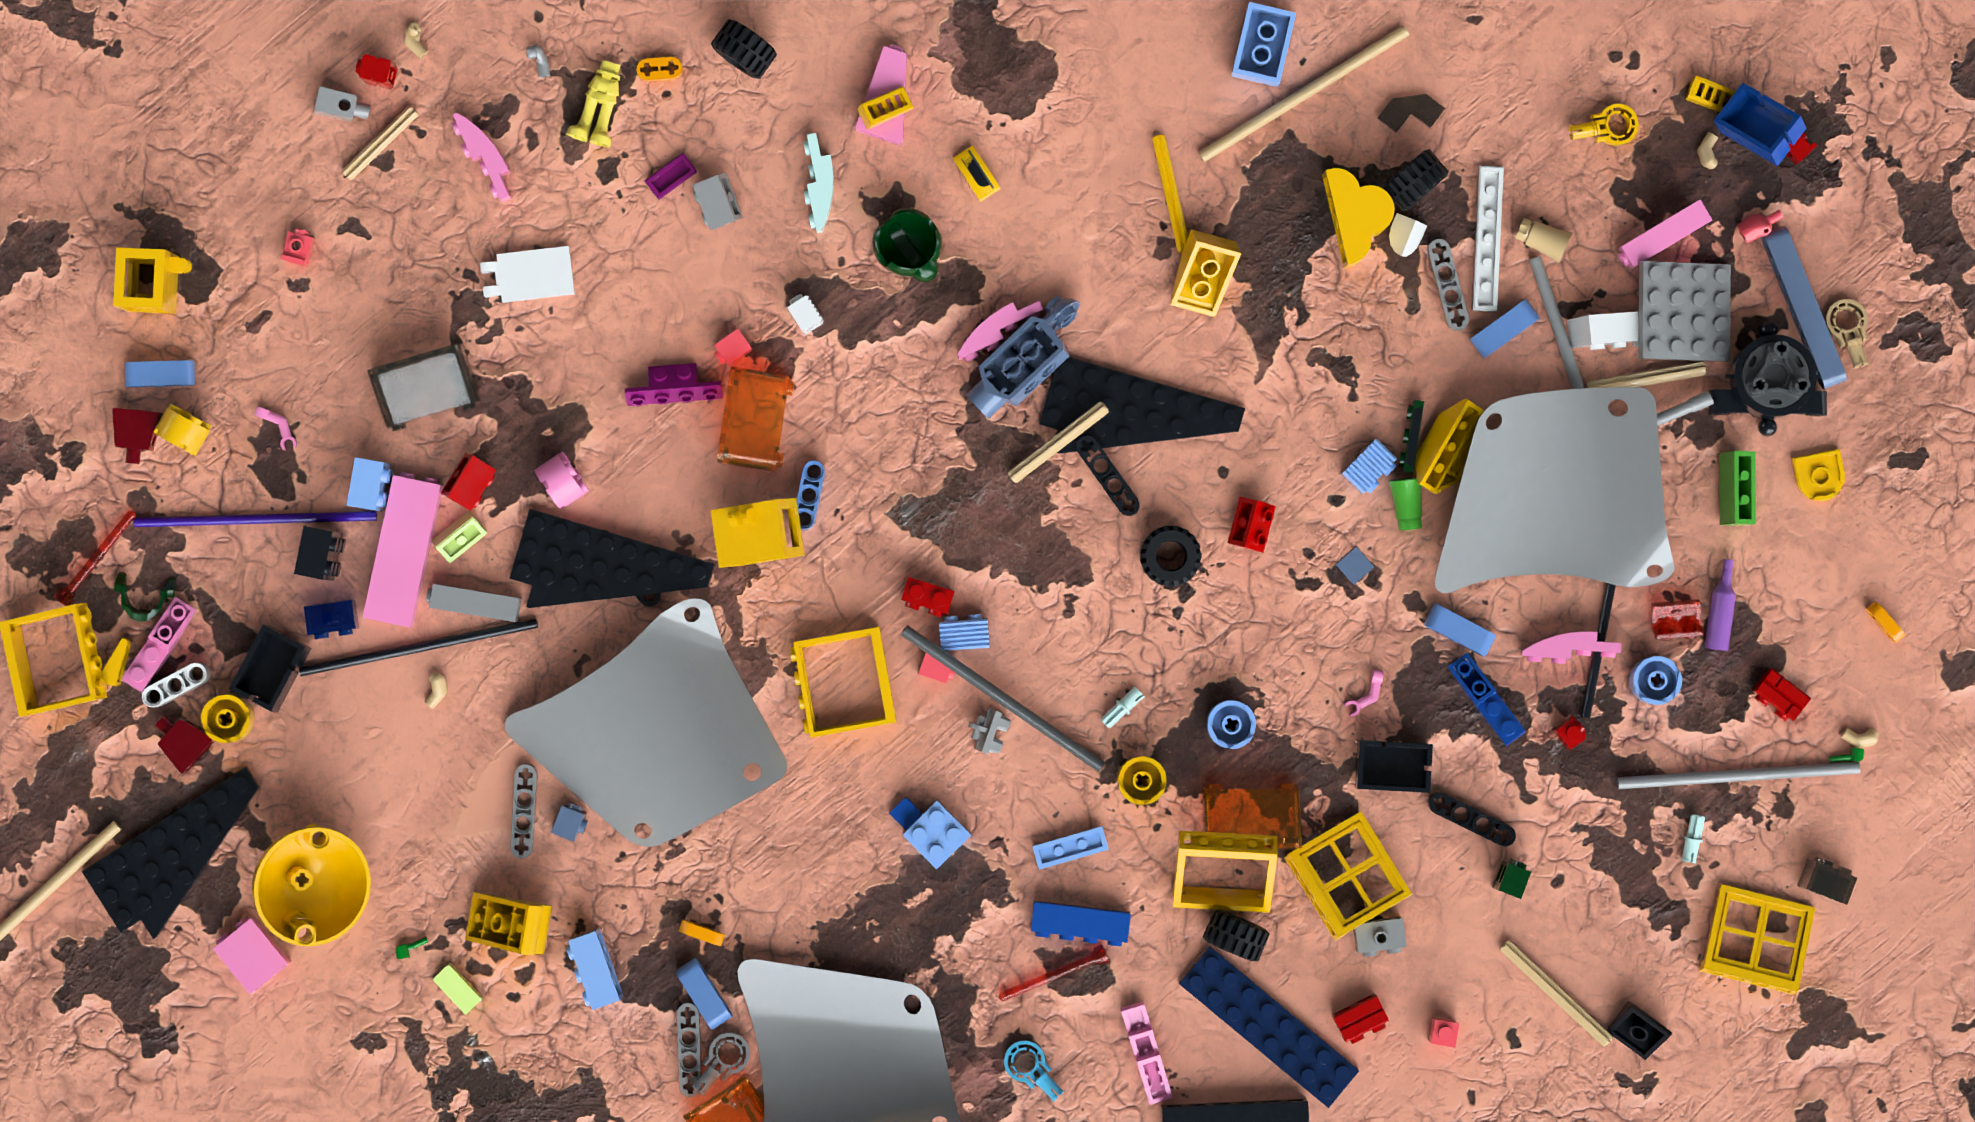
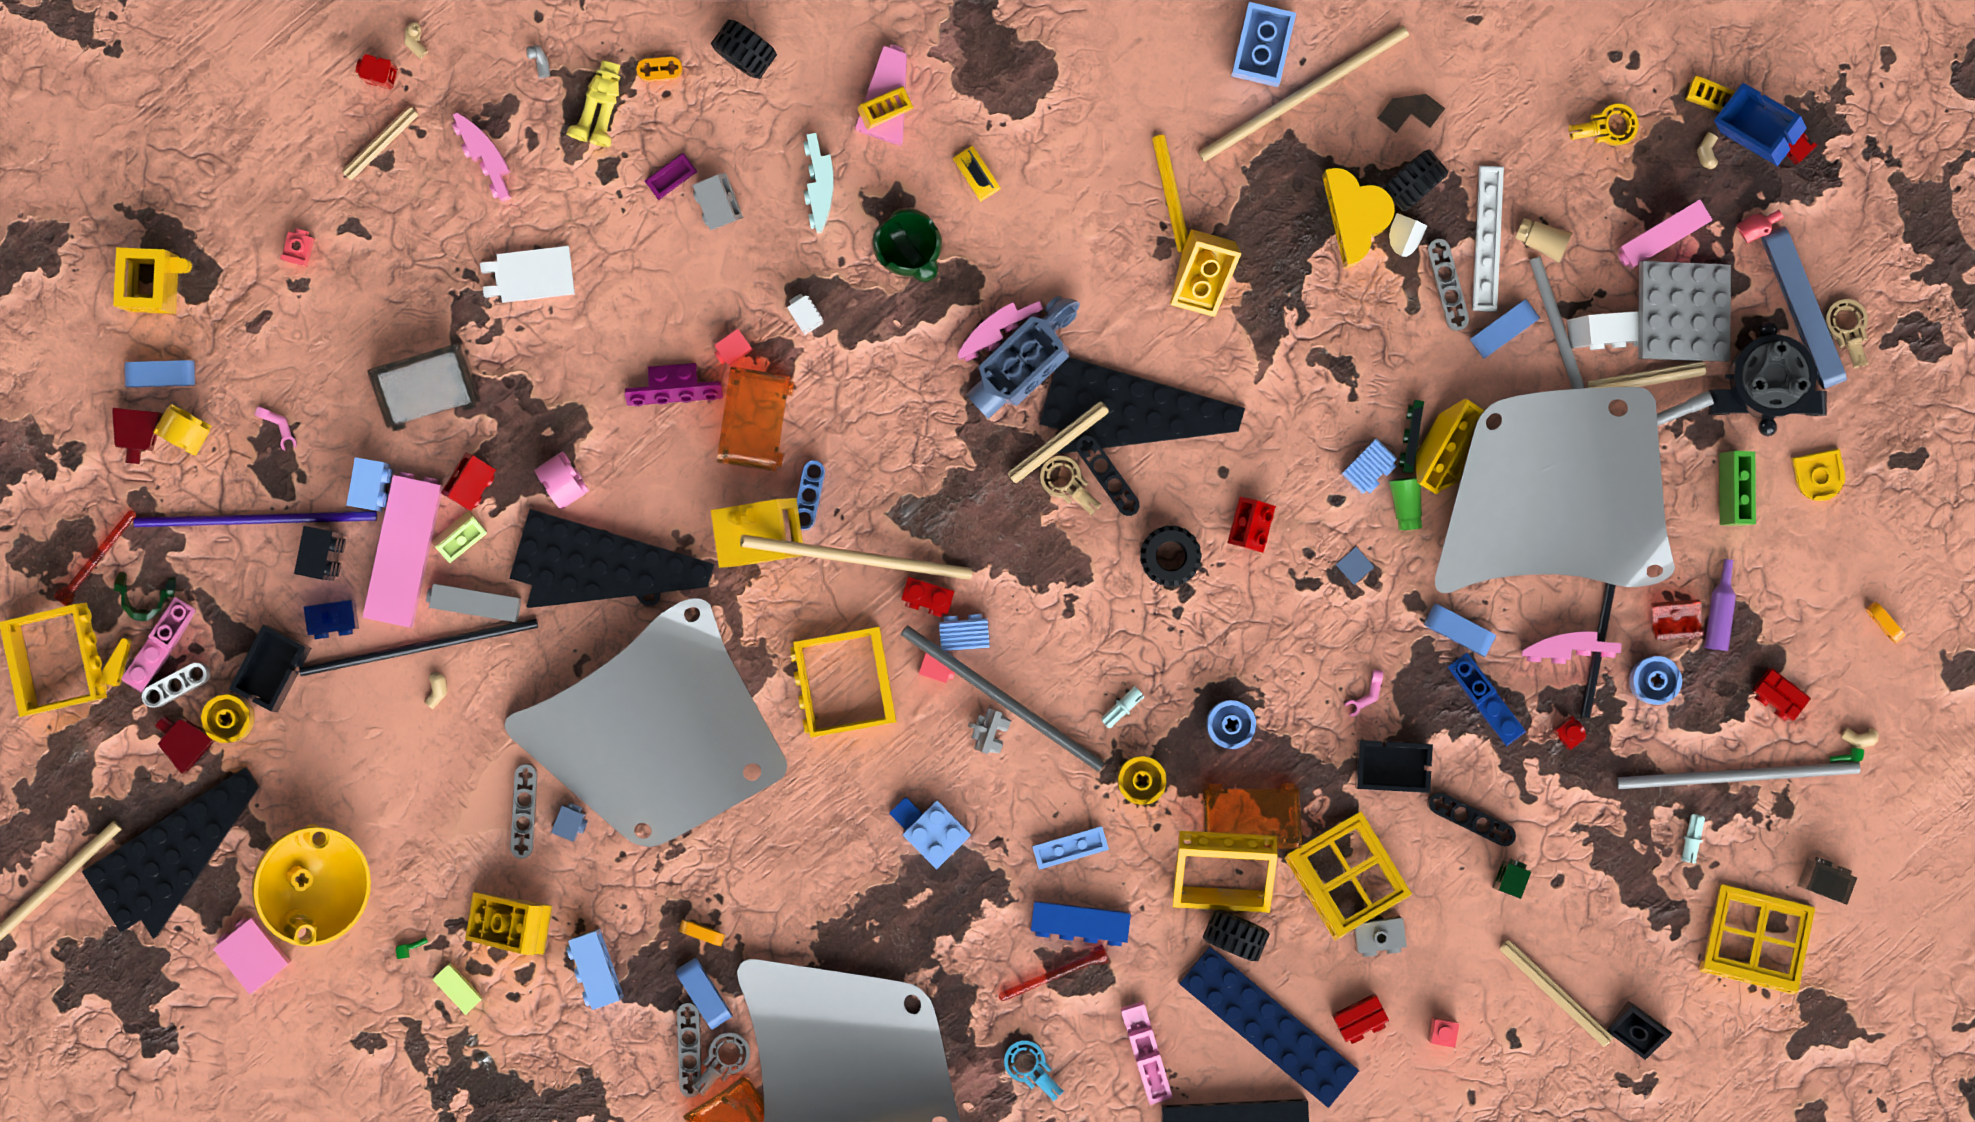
(328, 105): light grey torso -> none
(855, 557): none -> tan piece
(1080, 494): none -> tan pin

